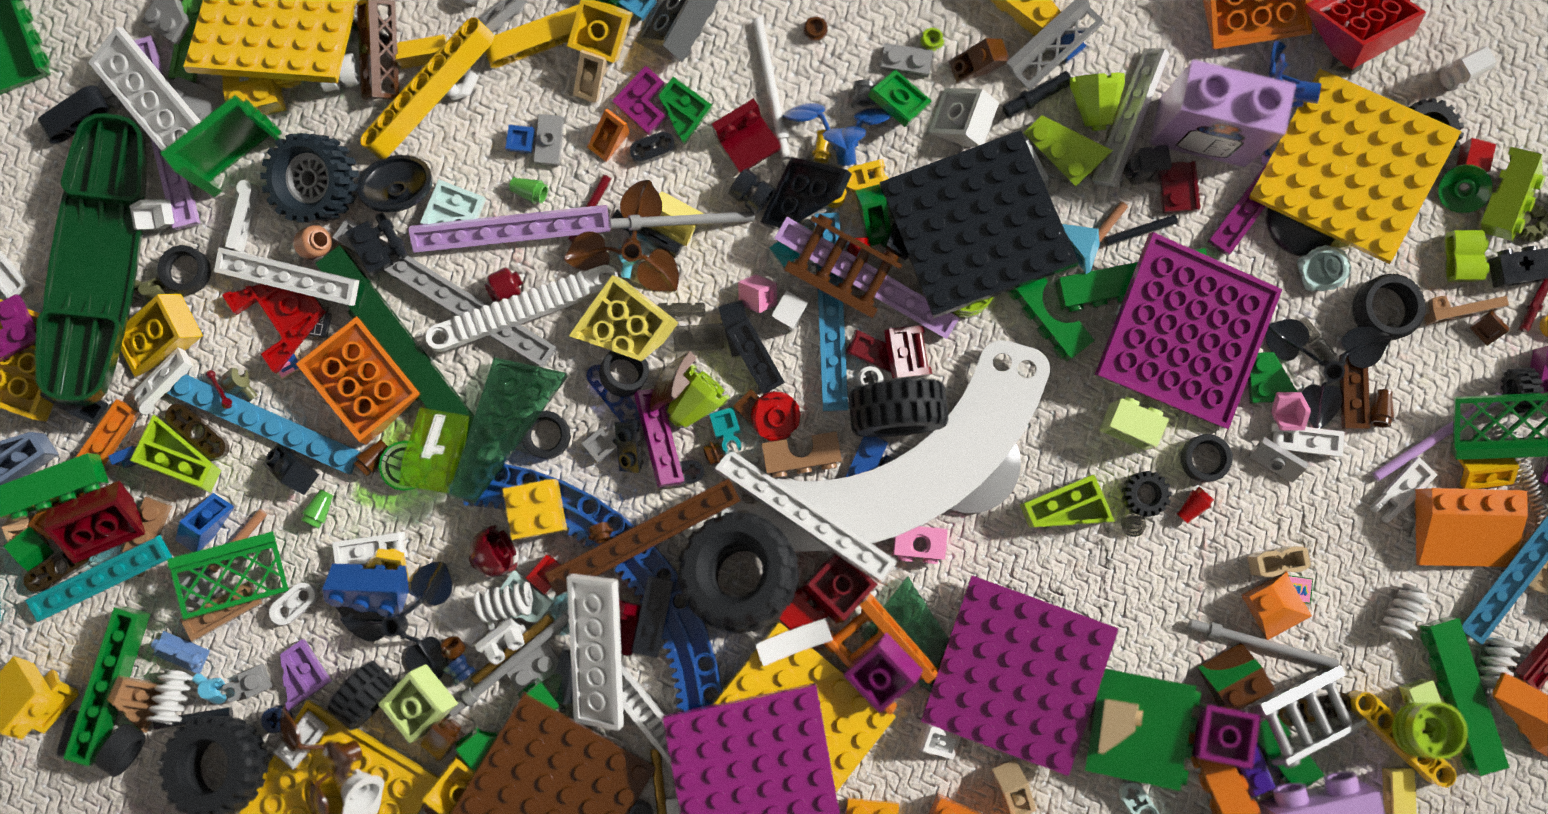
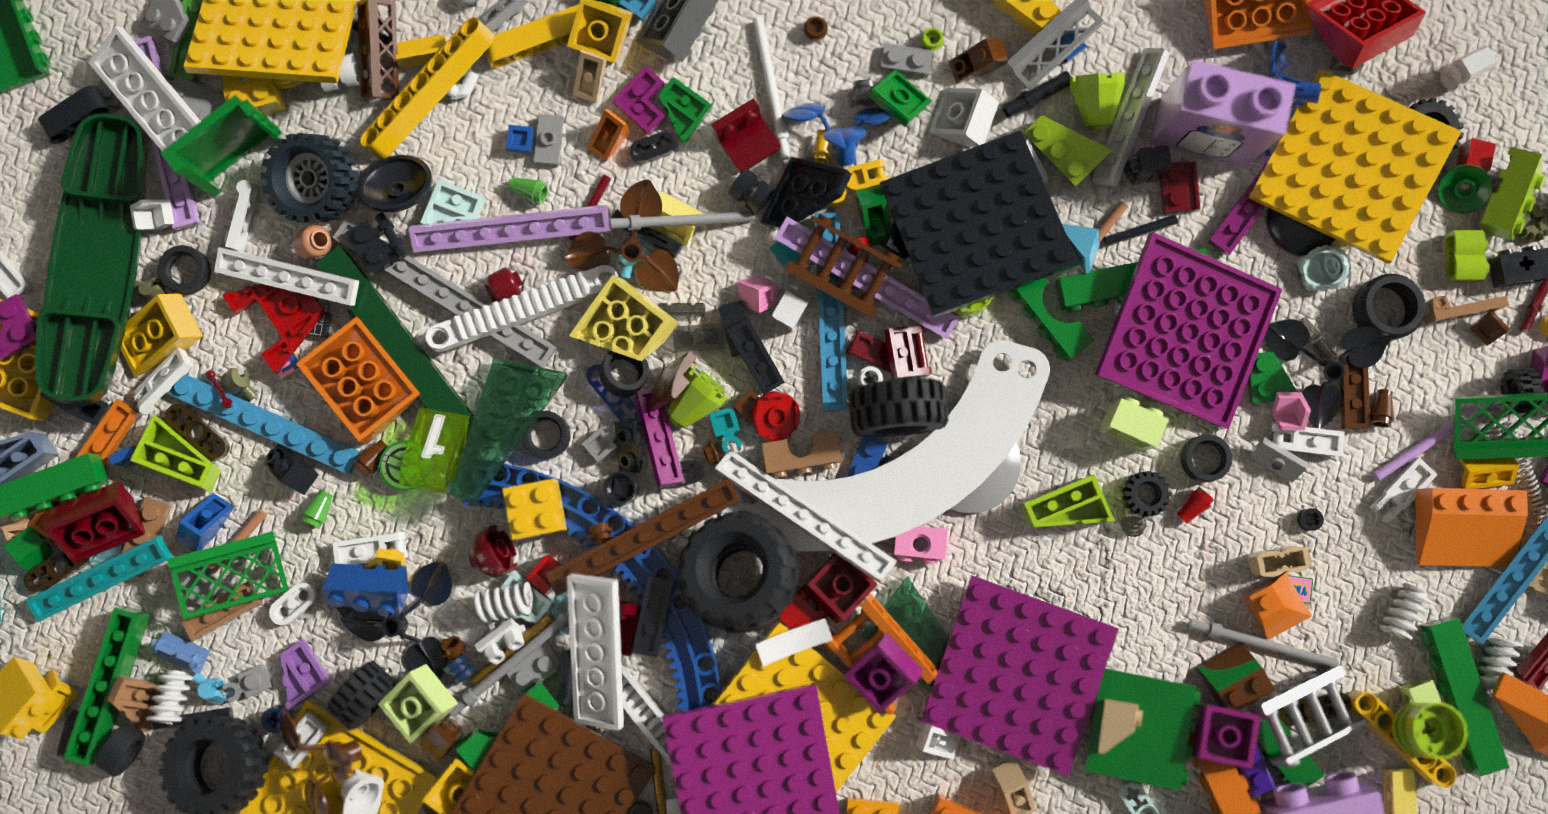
(621, 488): none -> black wheel
(1319, 520): none -> black bush

